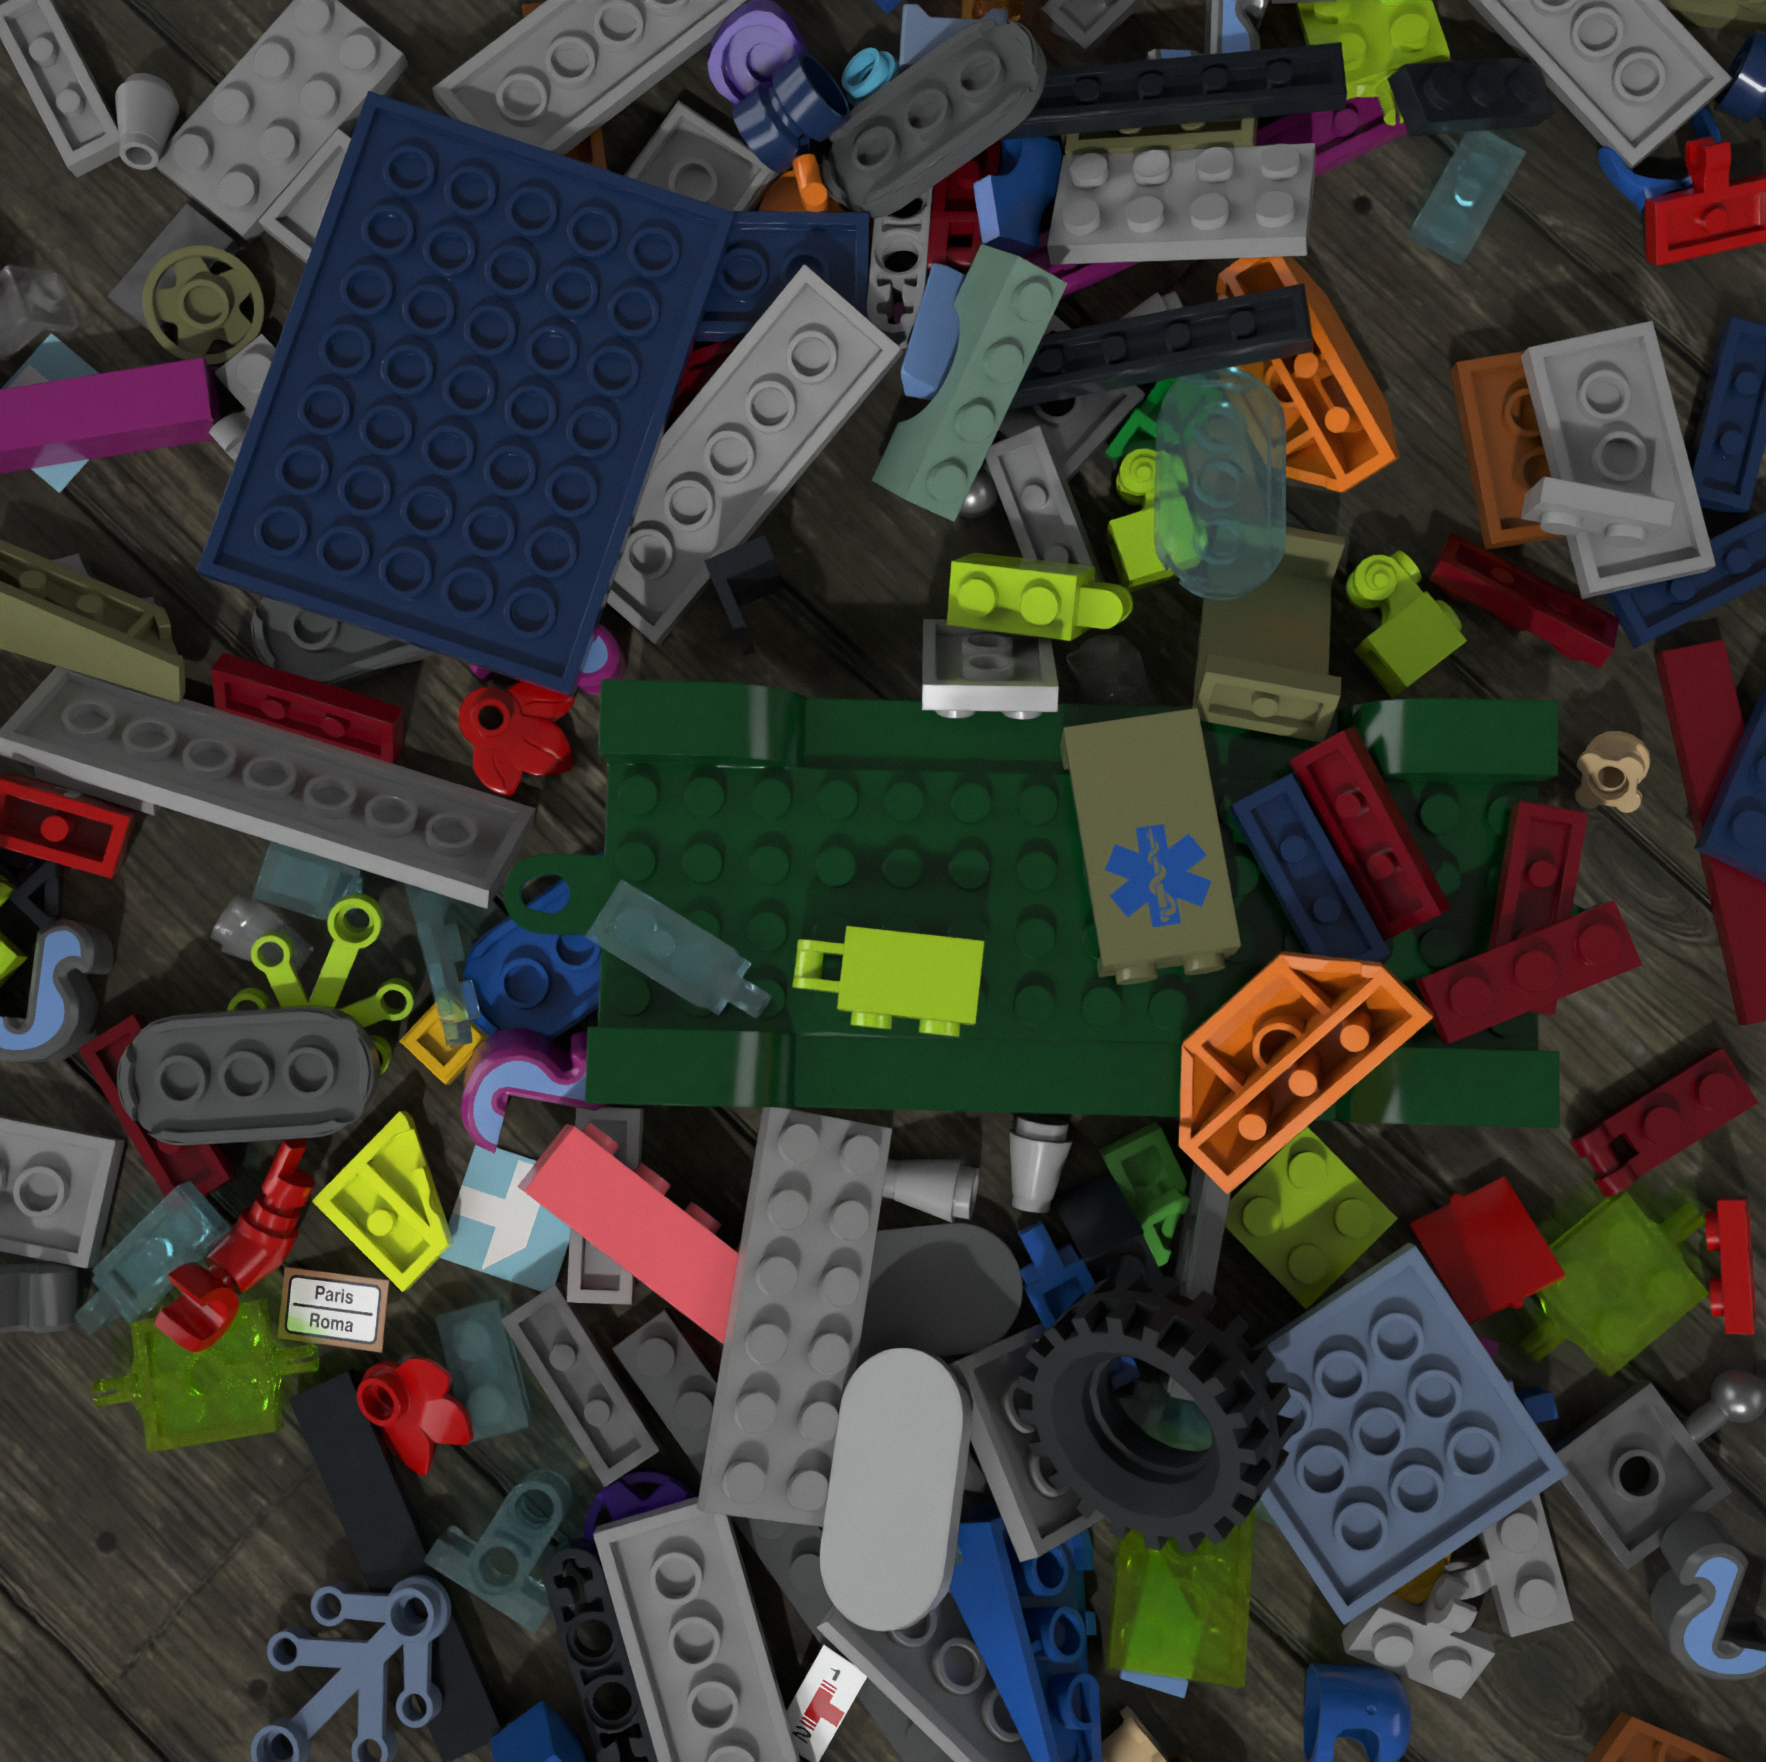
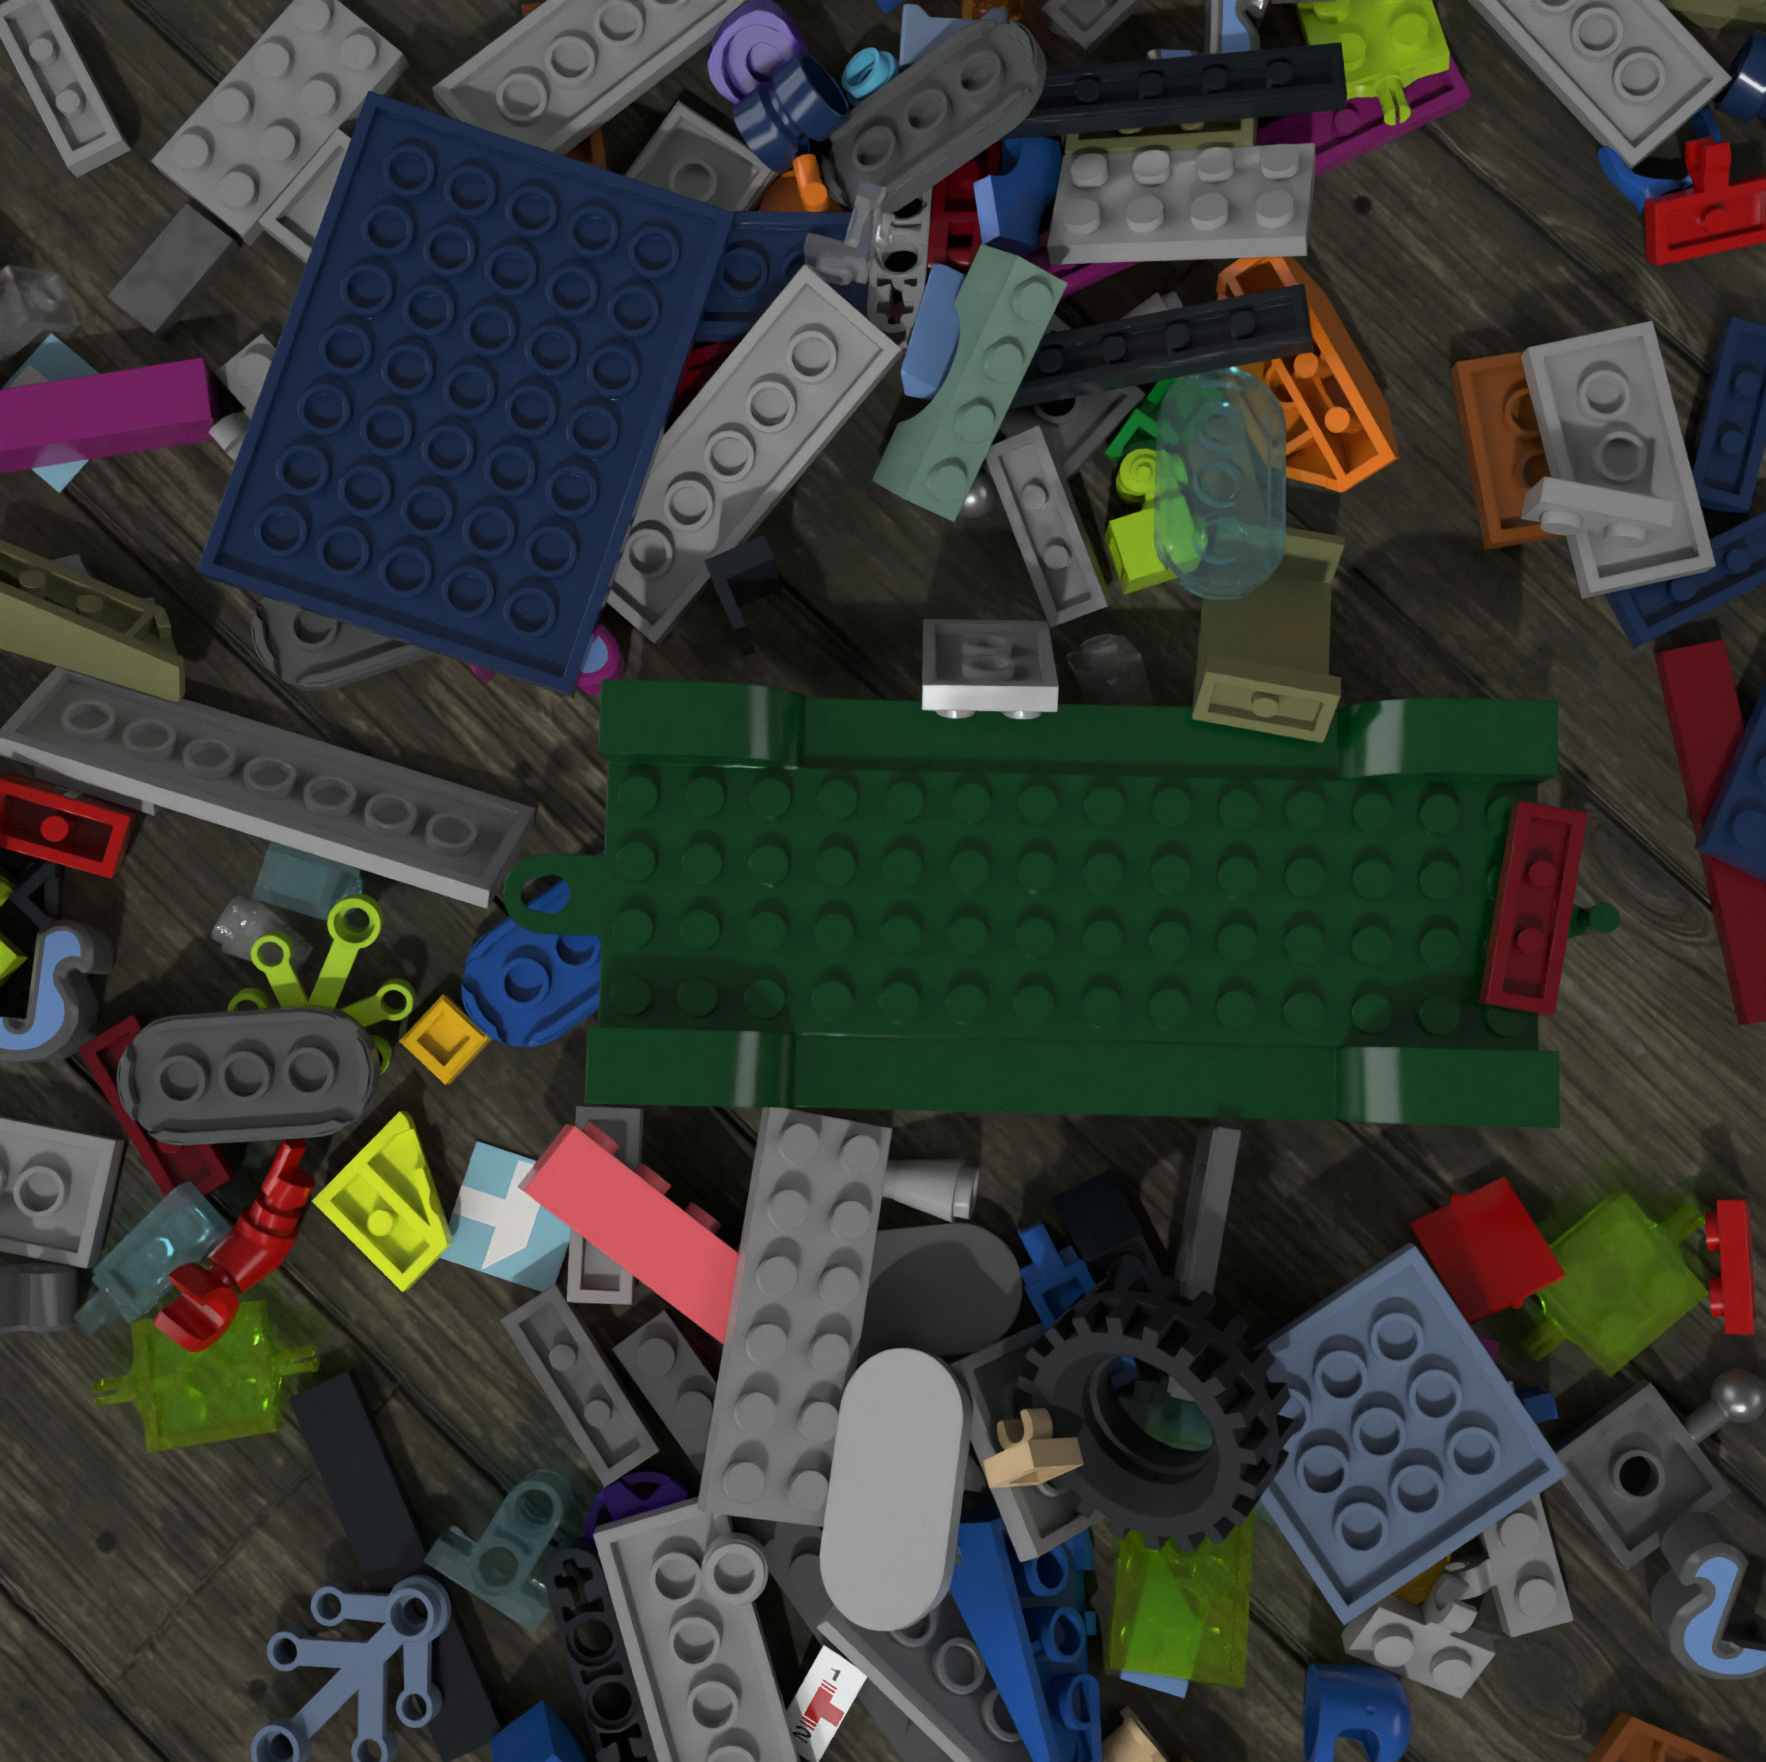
(144, 119): light grey cone -> none
(203, 304): olive wheel -> none
(308, 708): dark red plate -> none
(333, 1309): sticker -> none
(414, 1409): red plate -> none
(440, 948): clear light blue hinge -> none
(485, 1368): clear light blue plate -> none
(522, 1066): magenta animal -> none
(523, 742): red plate -> none
(675, 952): clear light blue hinge -> none
(735, 1569): none -> light grey tile
(867, 232): none -> clear bracket
(898, 977): lime brick -> none
(1030, 1452): none -> tan tile
(1032, 597): lime brick -> none
(1037, 1160): light grey cone -> none
(1150, 1183): bright green slope -> none
(1151, 845): olive panel -> none
(1285, 1056): orange wedge -> none
(1305, 1217): lime plate -> none
(1306, 873): dark blue plate -> none
(1369, 833): dark red plate -> none
(1414, 626): lime brick -> none
(1466, 195): clear light blue plate -> none
(1470, 95): black plate -> none
(1525, 601): dark red plate -> none
(1529, 972): dark red plate -> none
(1612, 771): tan brick -> none
(1664, 1120): dark red plate -> none

